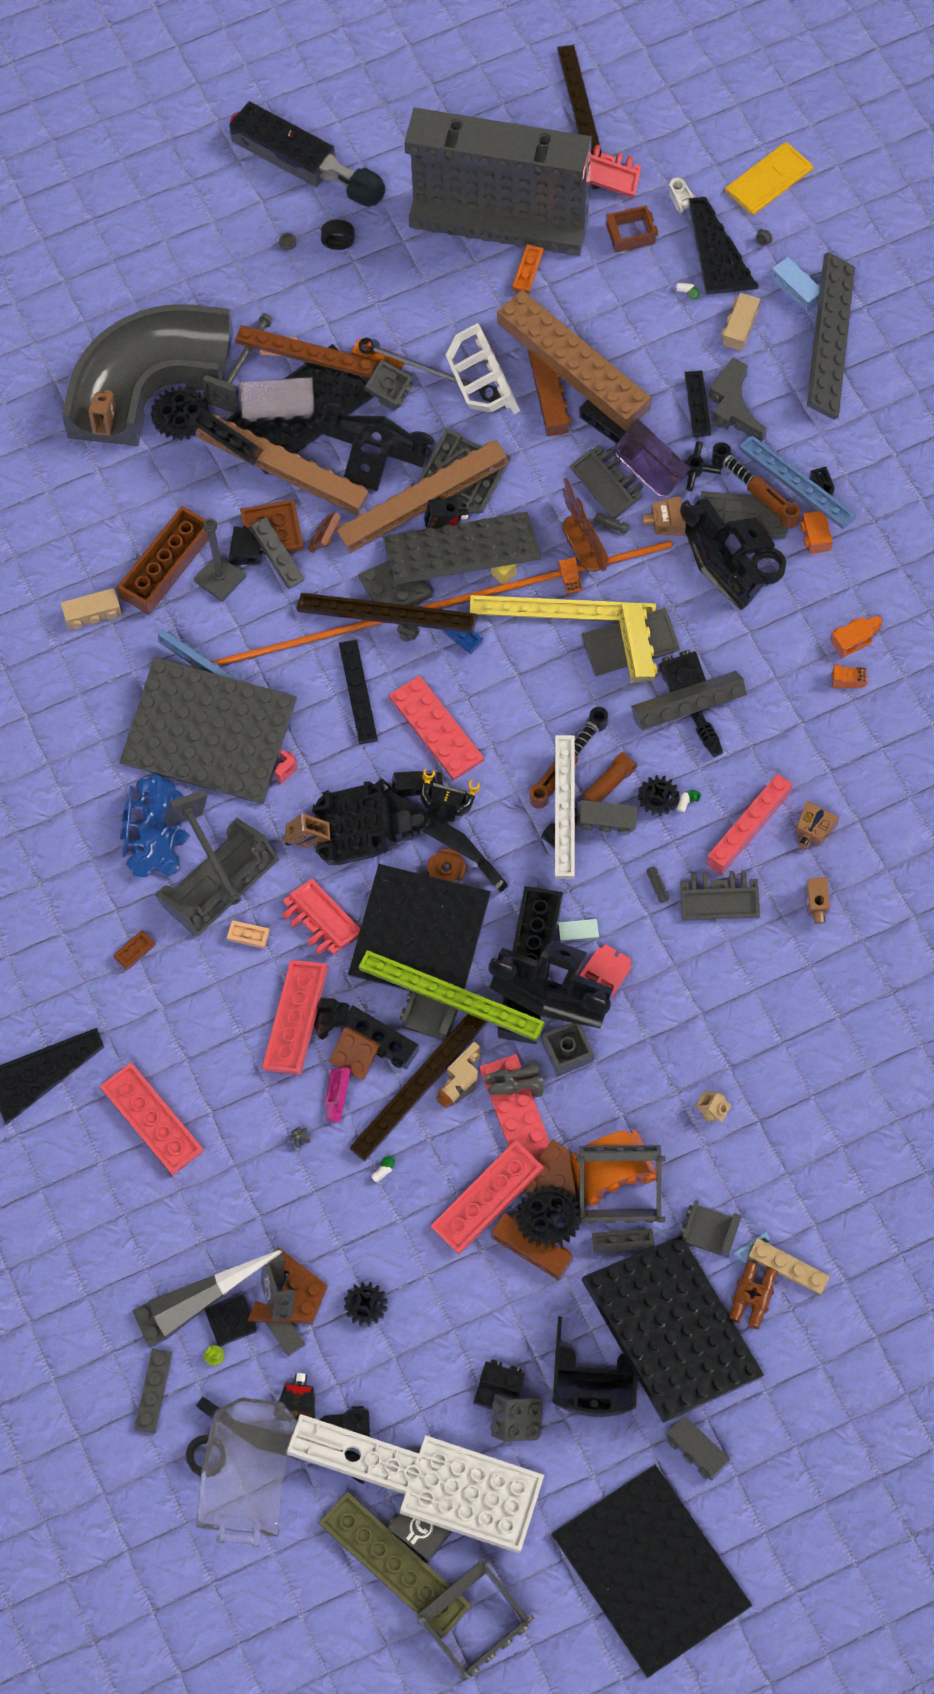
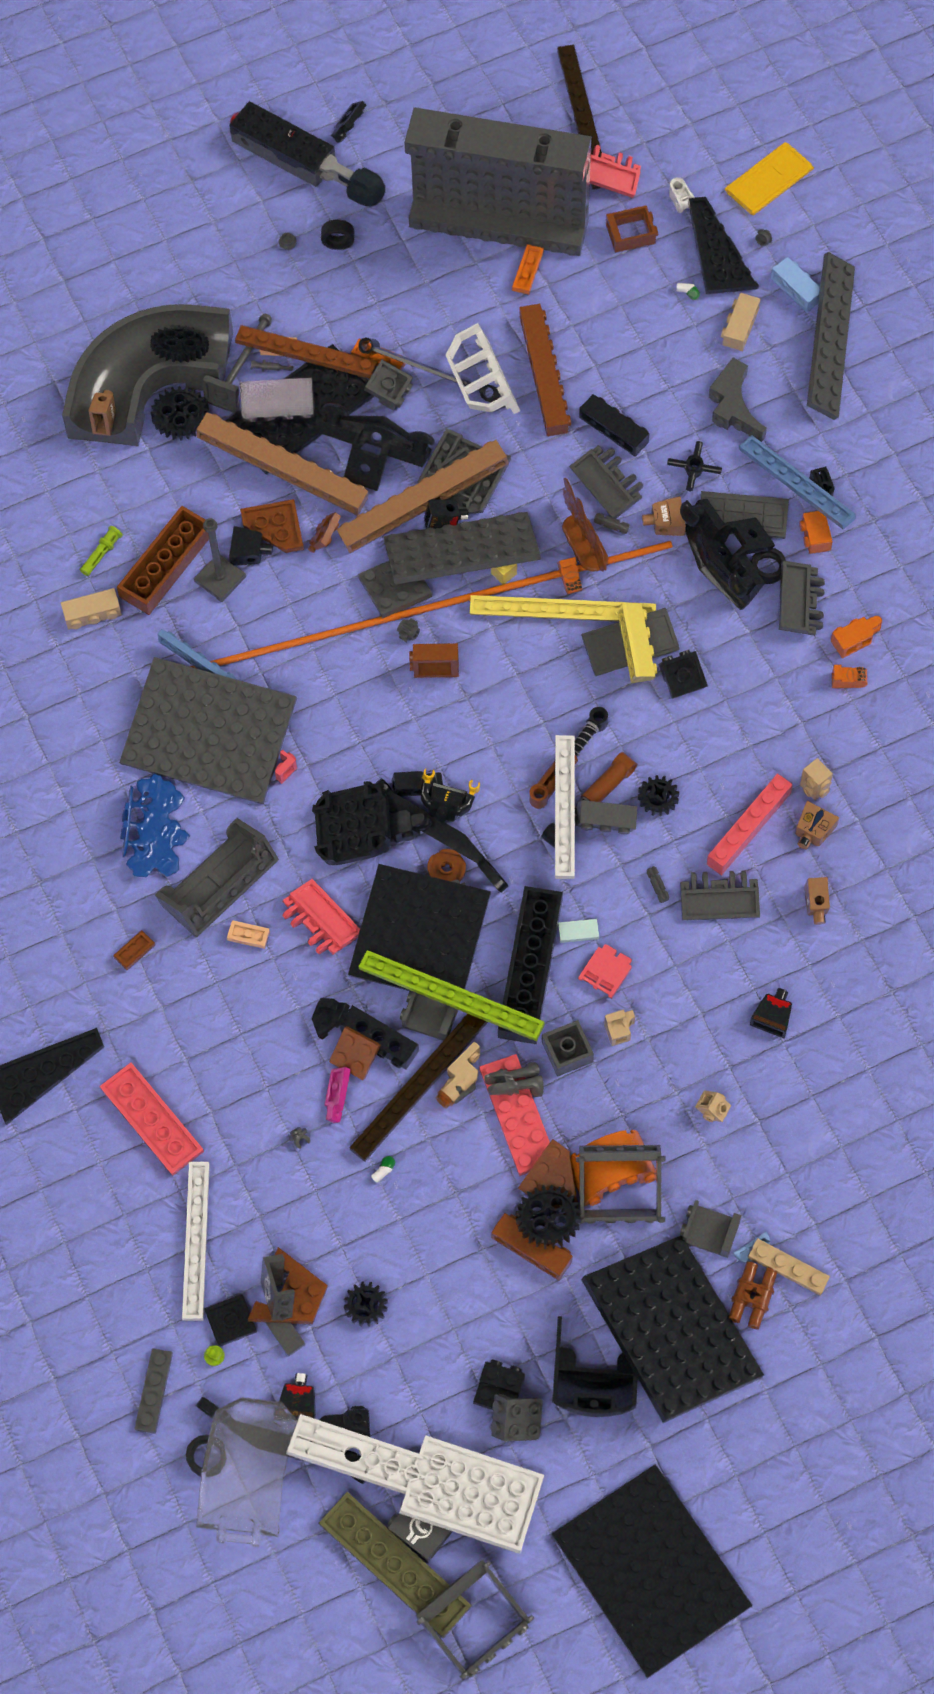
(105, 544): none -> lime pin
(171, 1311): dark grey plate -> none
(179, 344): none -> black gear
(188, 809): dark grey tile -> none
(196, 1241): none -> white plate
(226, 435): black brick -> none
(269, 366): none -> dark grey piece
(277, 553): dark grey plate -> none
(295, 1017): coral plate -> none
(306, 831): medium nougat torso -> none
(347, 120): none -> black hinge
(358, 692): black plate -> none
(387, 612): dark brown plate -> none
(434, 660): none -> dark orange window
(436, 727): coral plate -> none
(467, 641): blue plate -> none
(487, 1197): coral plate -> none
(525, 982): black piece -> none
(573, 360): medium nougat brick -> none
(618, 1025): none -> tan brick
(622, 1240): dark grey plate -> none
(651, 459): clear purple windscreen -> none
(687, 797): arm -> none
(689, 700): dark grey brick -> none
(697, 403): black plate -> none
(697, 1448): dark grey brick -> none
(707, 734): black hinge -> none
(773, 1014): none -> black torso
(784, 510): piece -> none
(798, 597): none -> dark grey hinge
(816, 780): none -> tan brick

